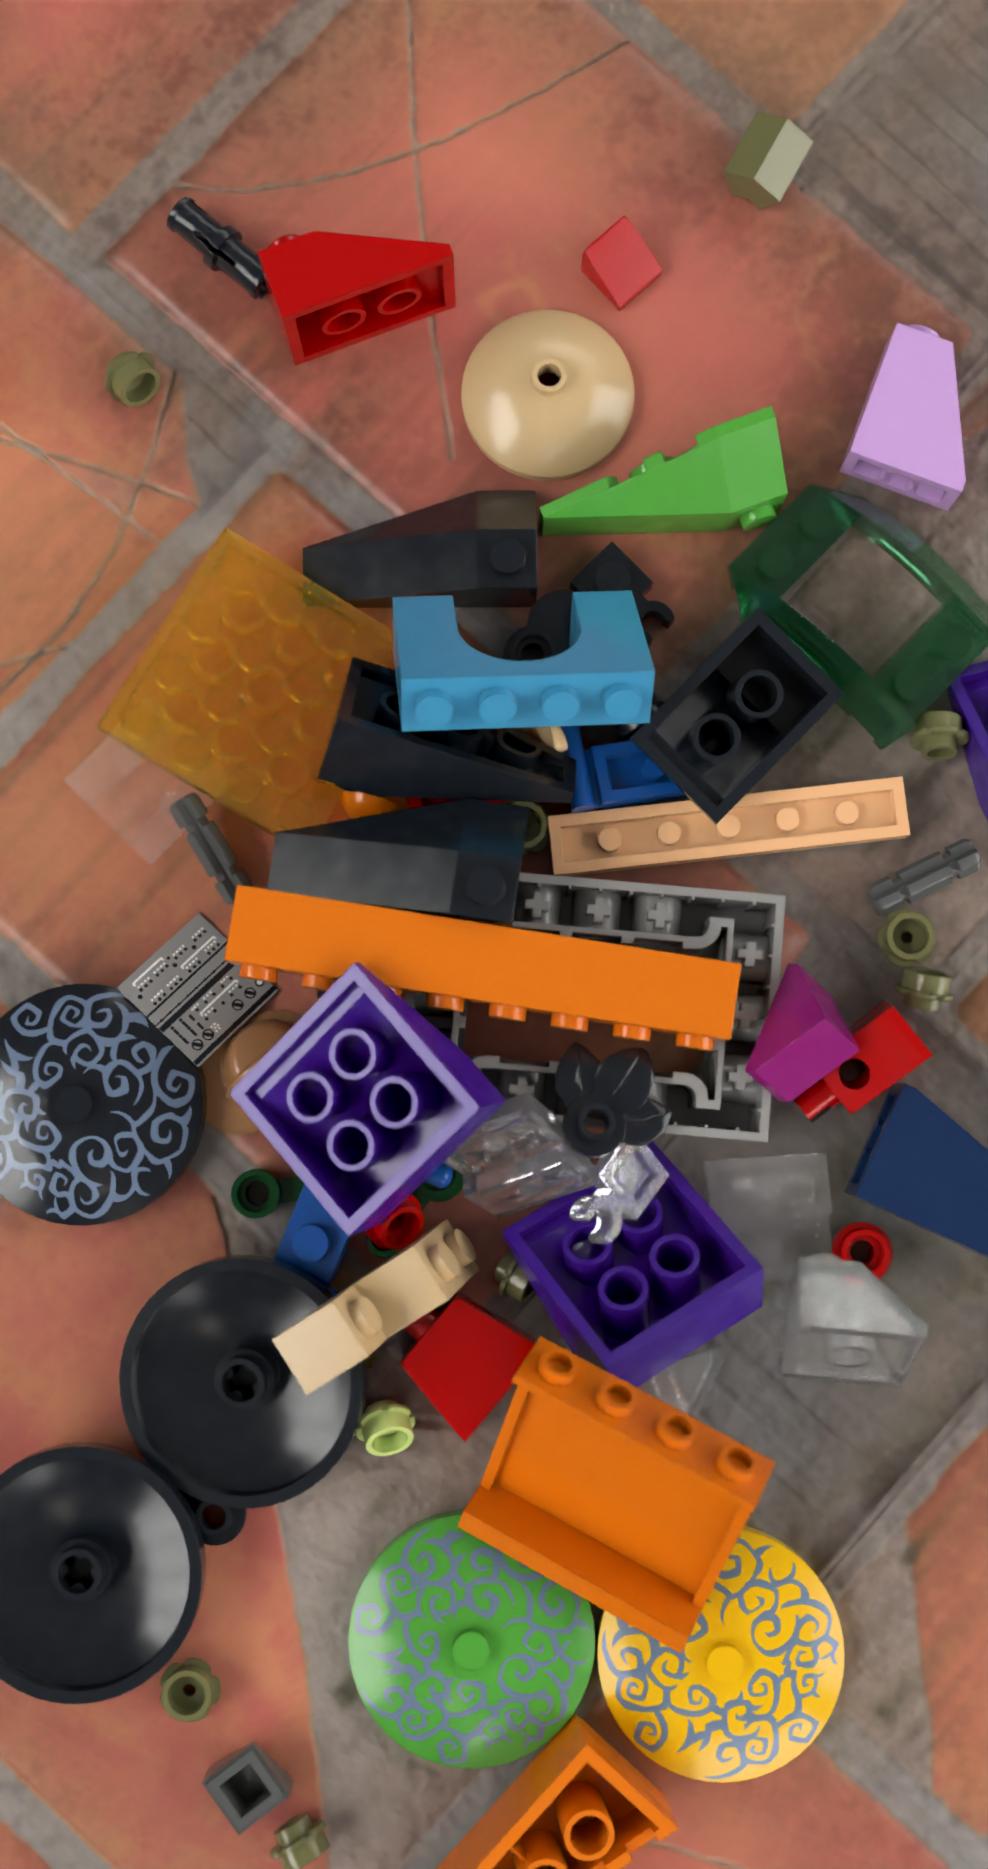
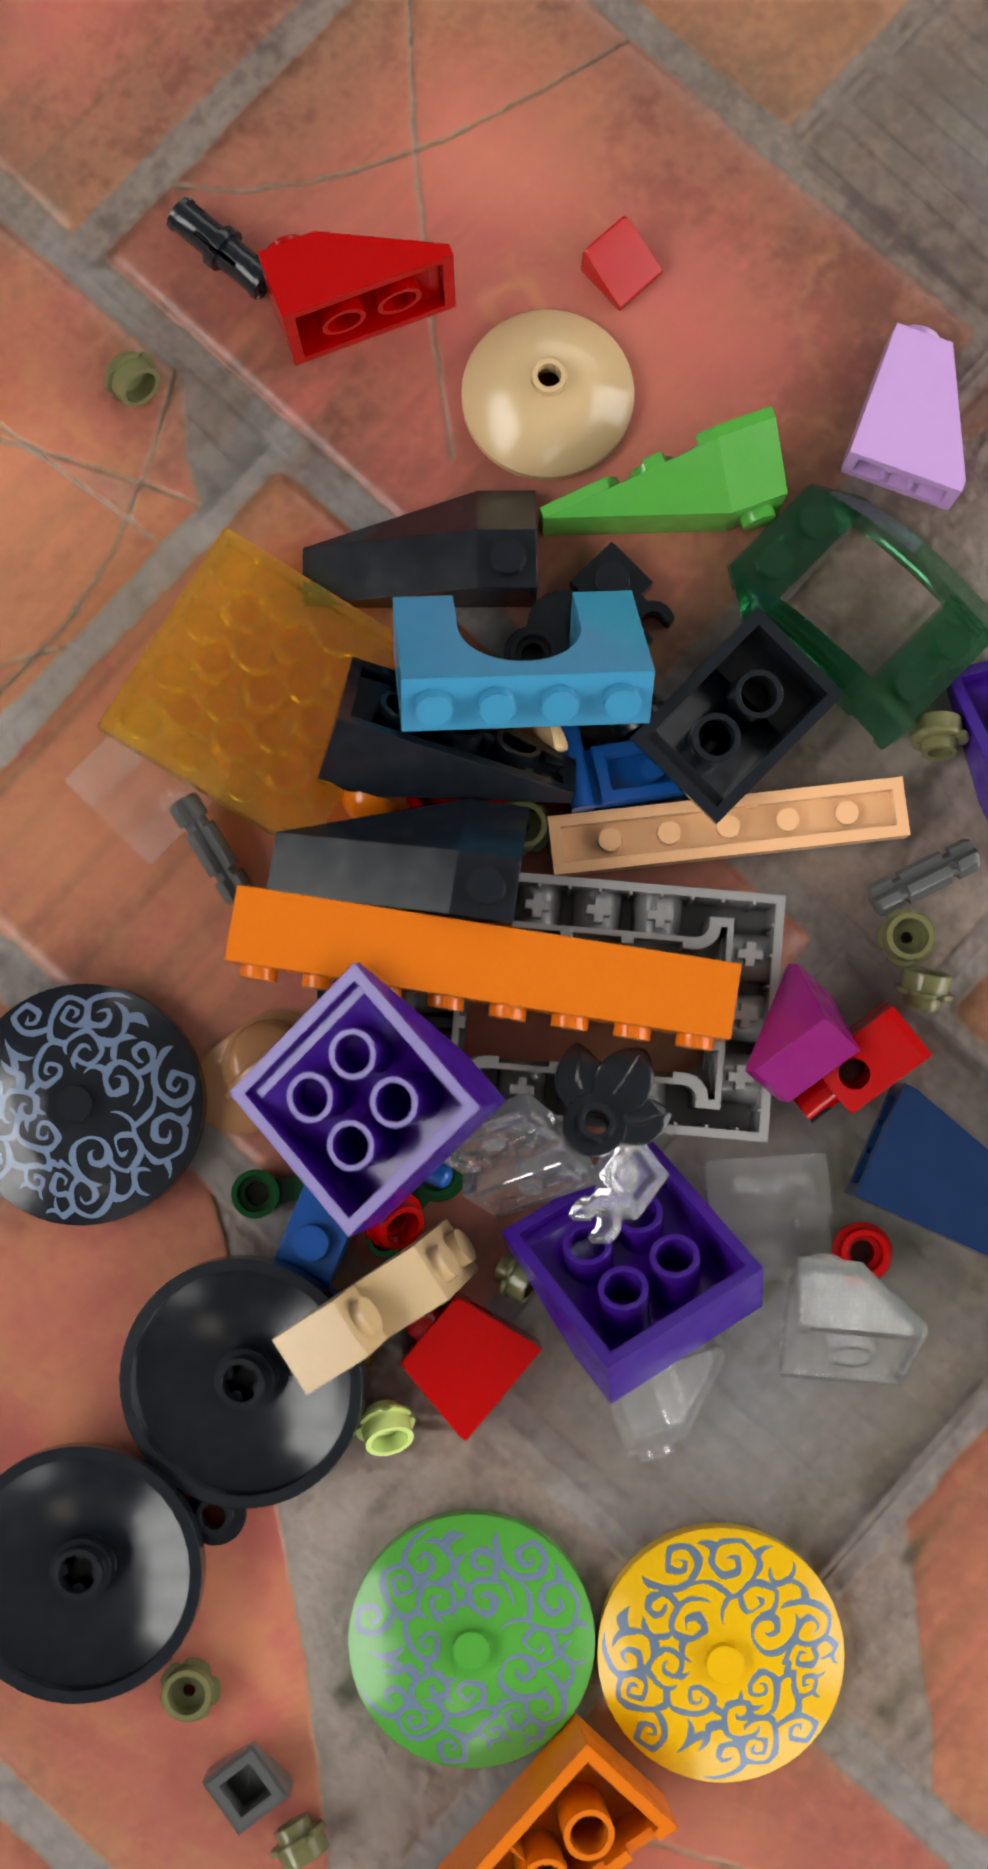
(194, 991): light grey sticker -> none
(614, 1493): orange panel -> none
(766, 159): olive piece -> none

